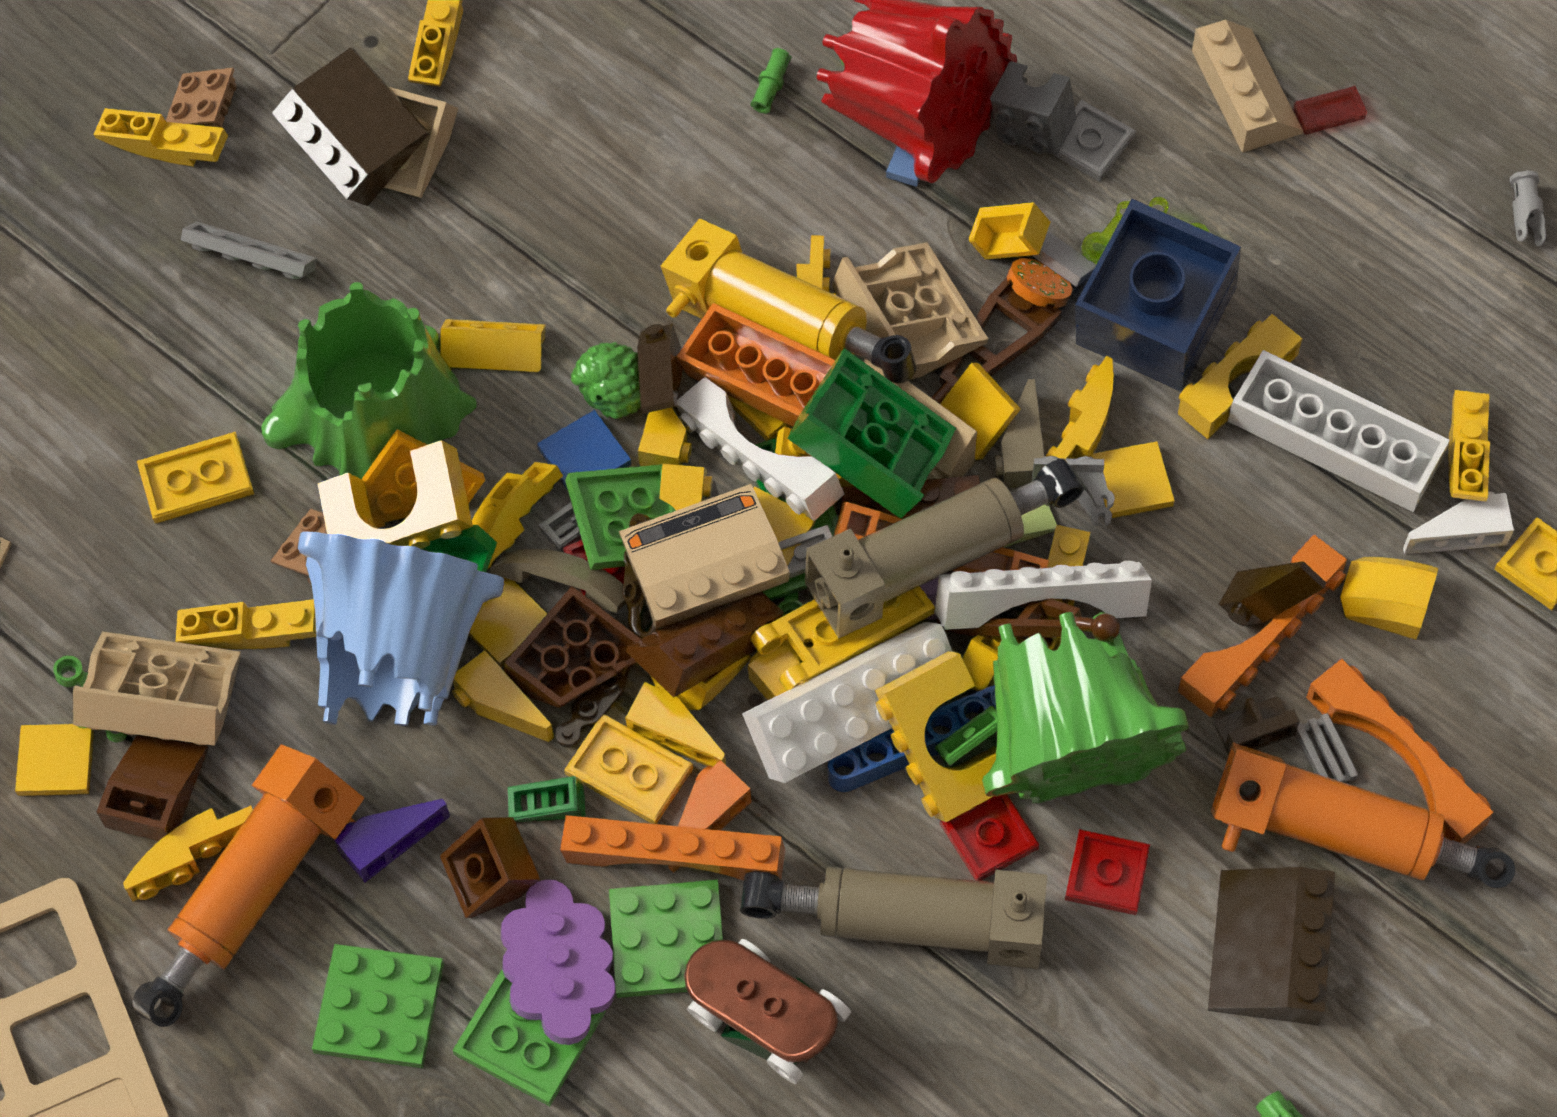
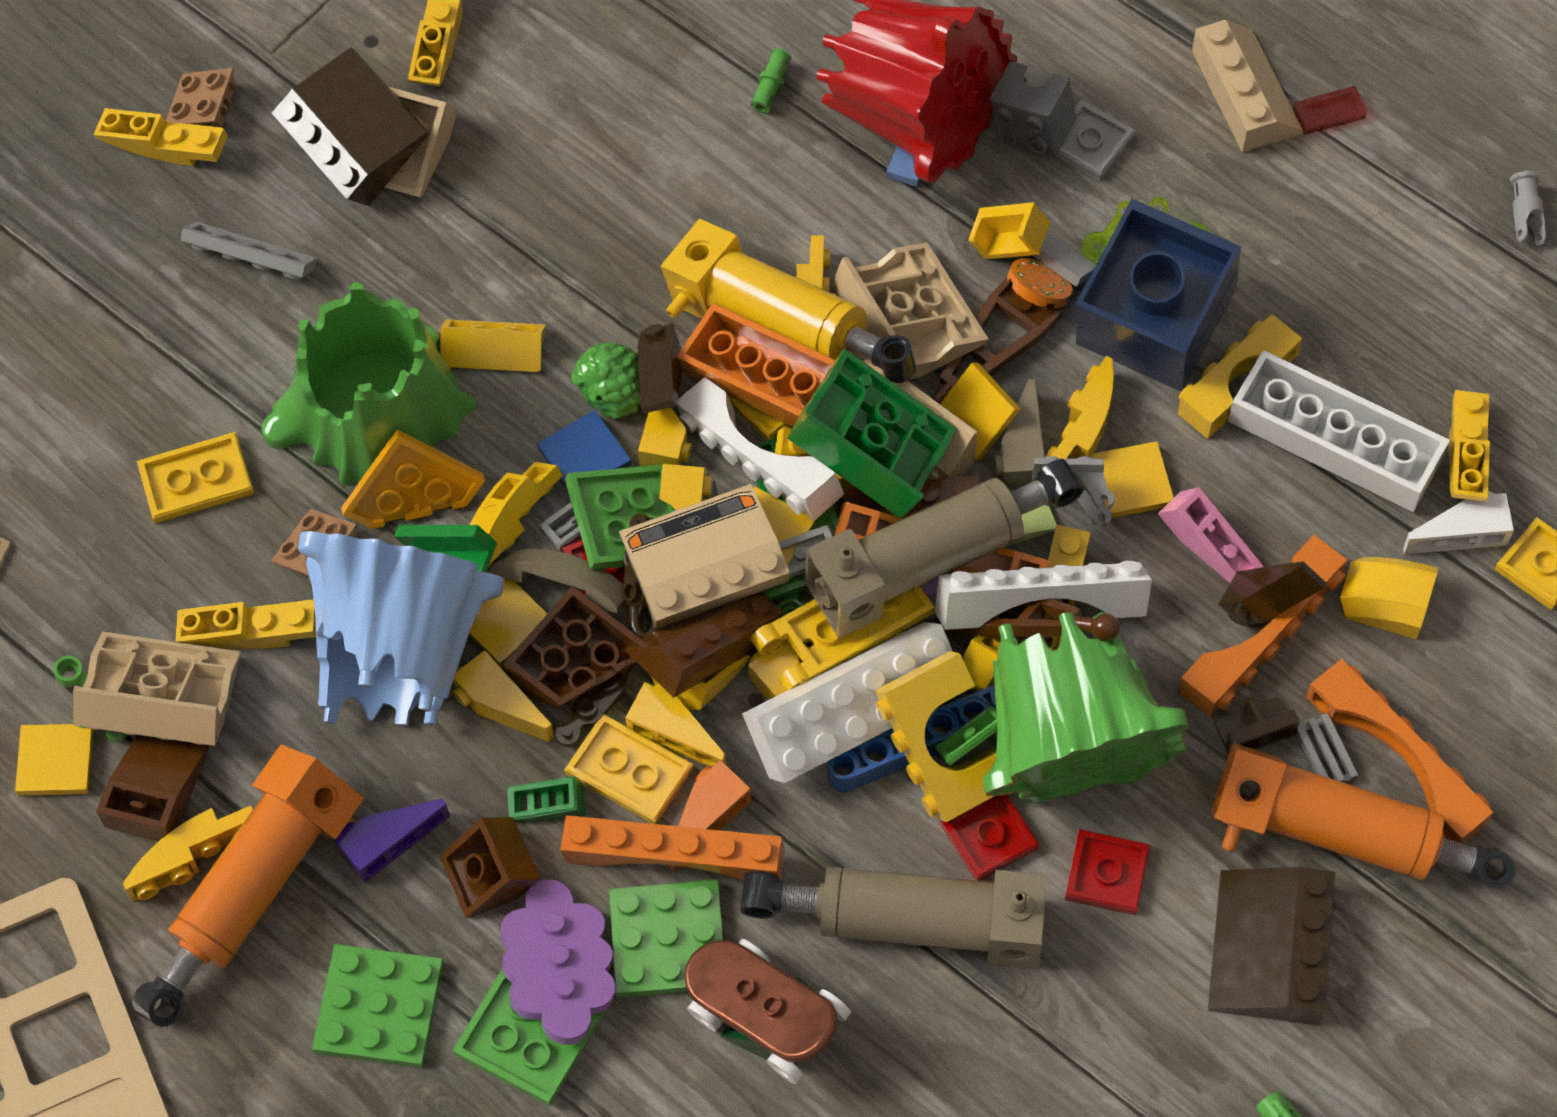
(438, 511): arch -> none
(1208, 533): none -> bright pink slope

